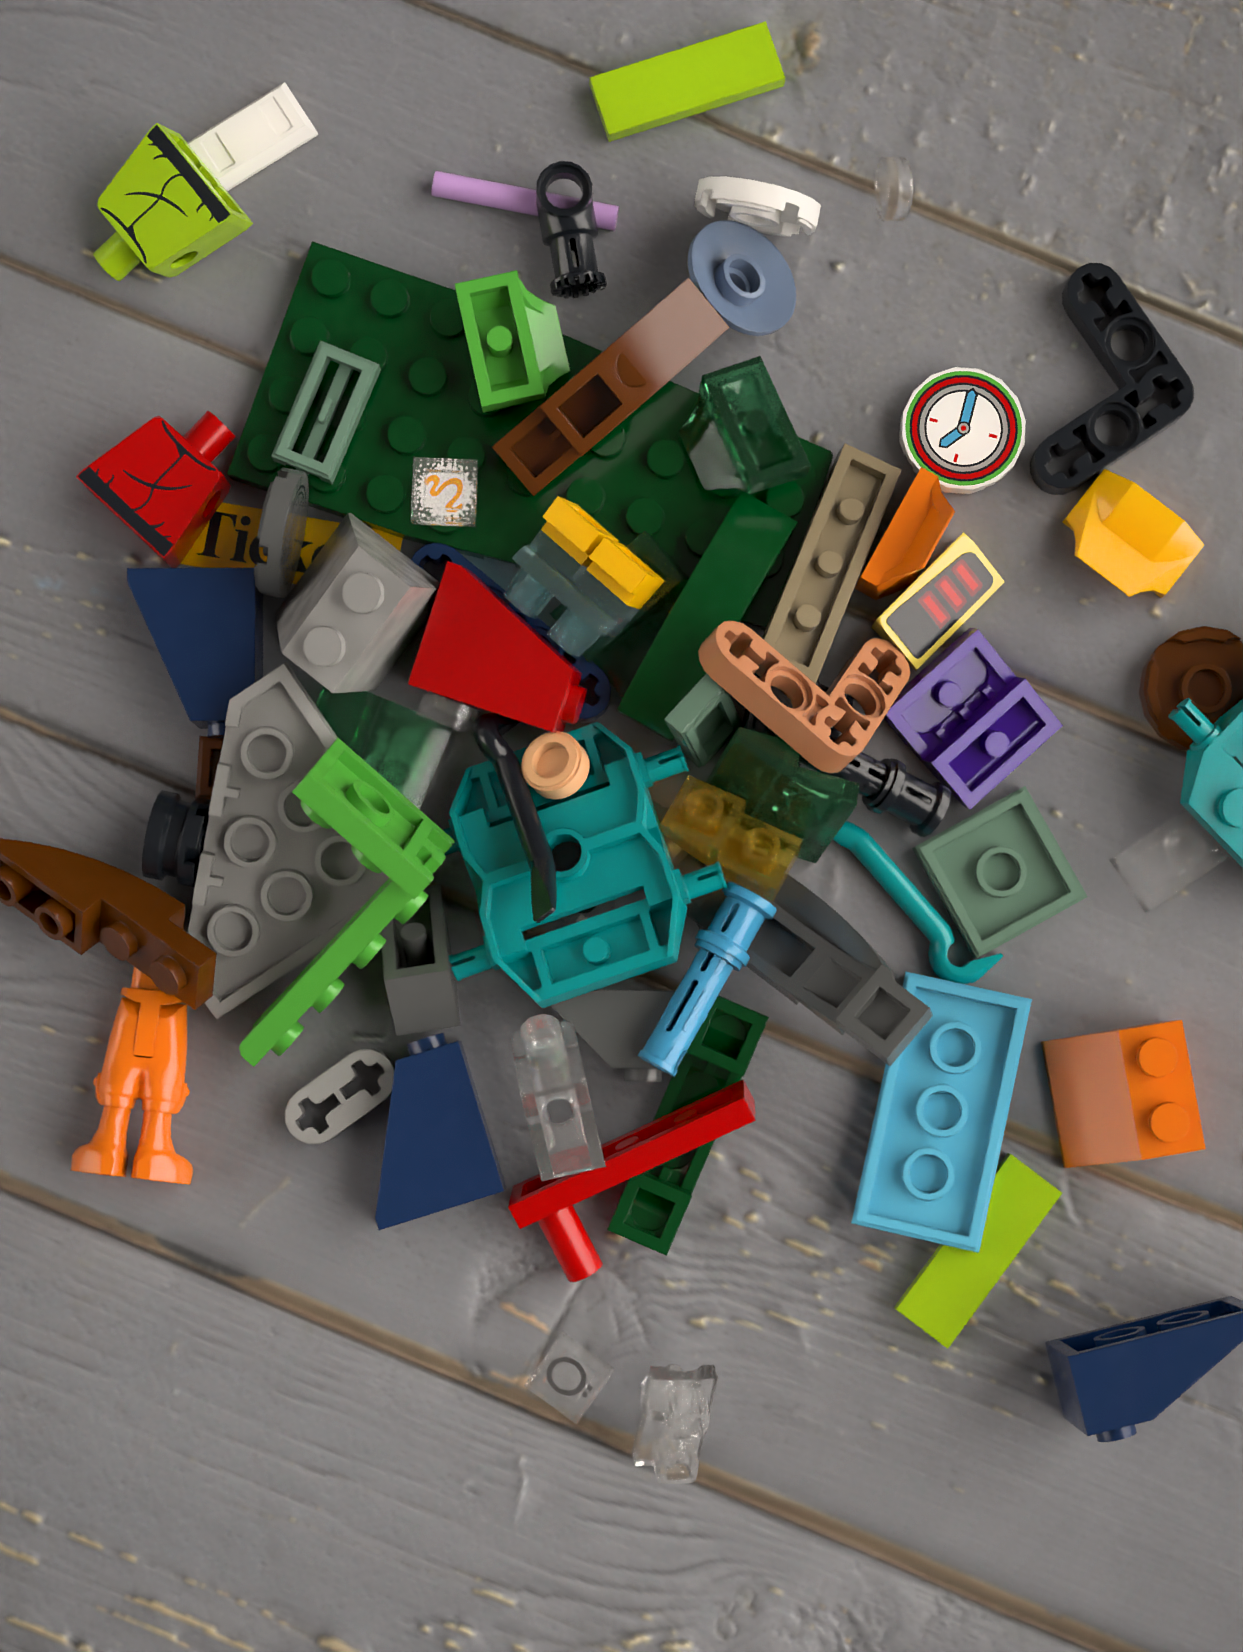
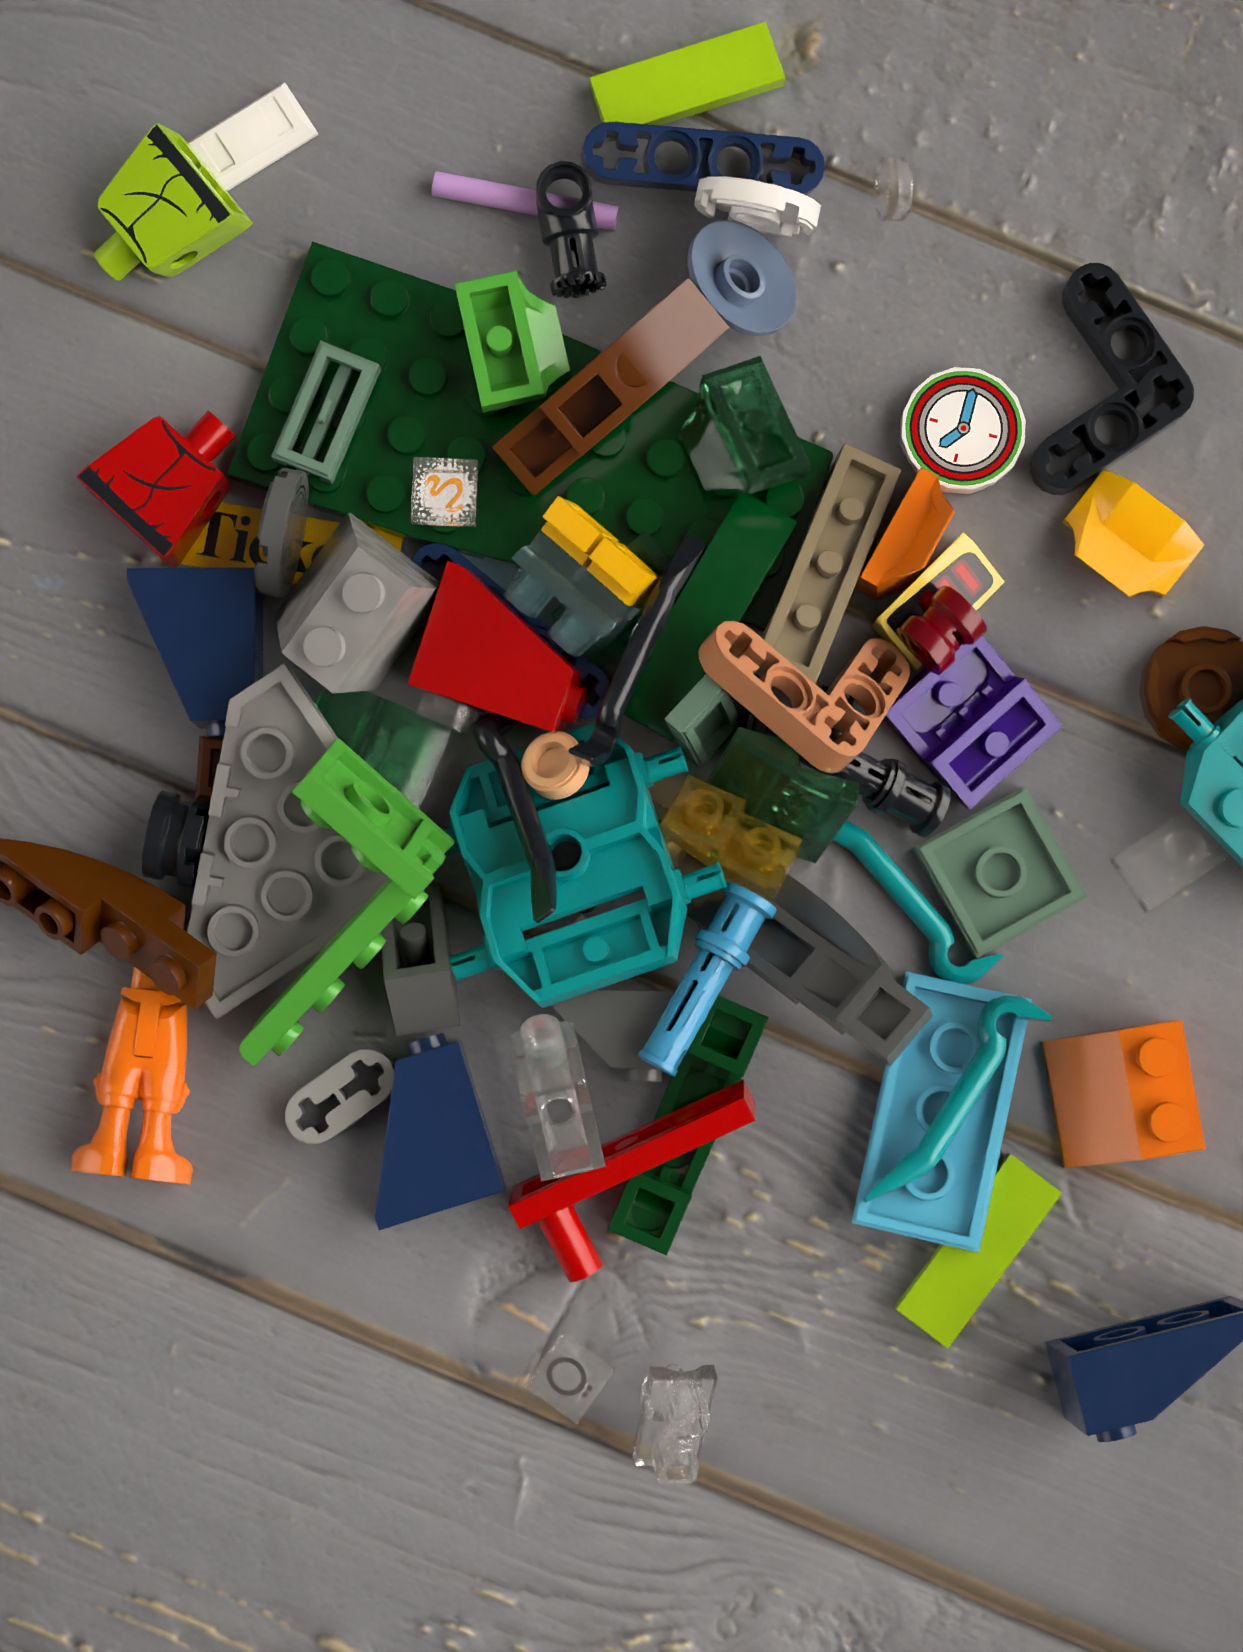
(637, 653): none -> black piece
(703, 150): none -> dark blue beam
(942, 629): none -> dark red wheel
(964, 1093): none -> teal piece

